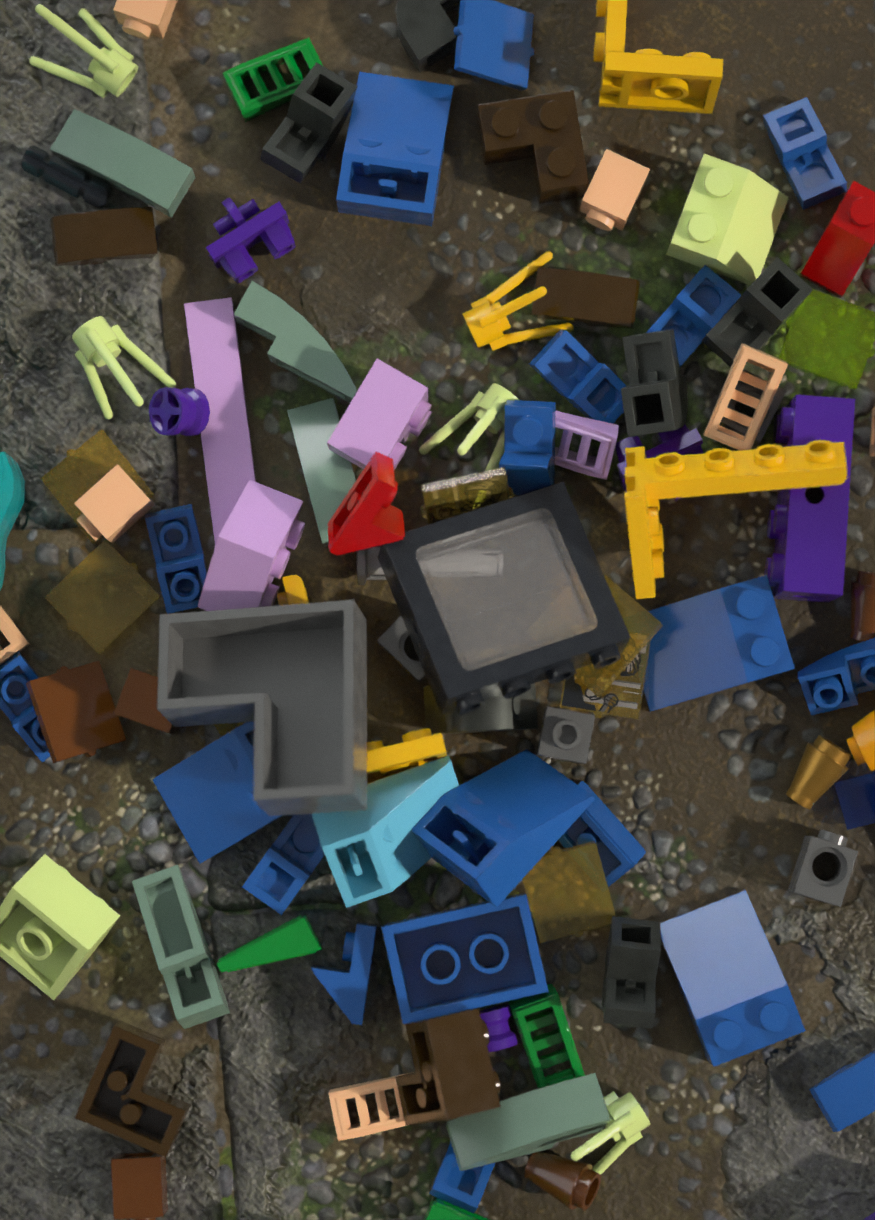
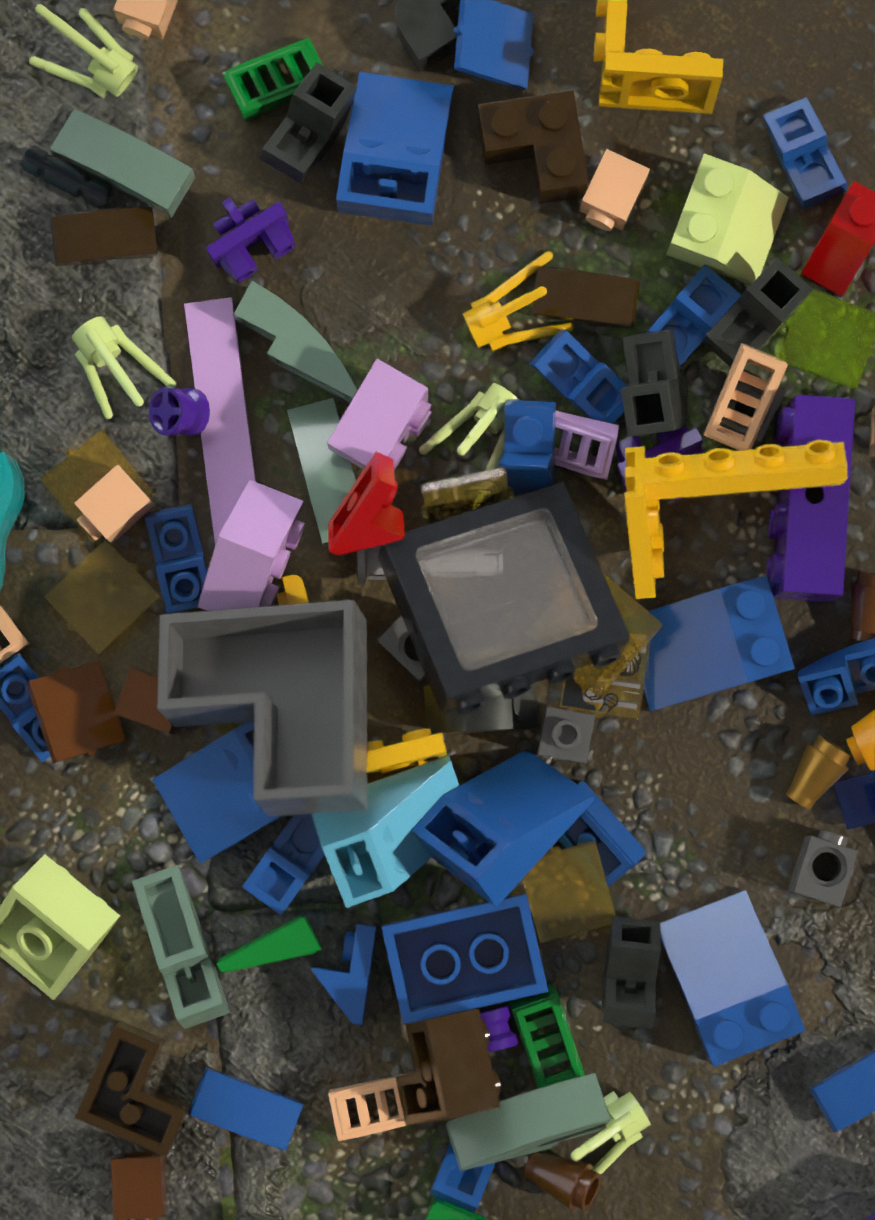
(245, 1108): none -> blue slope

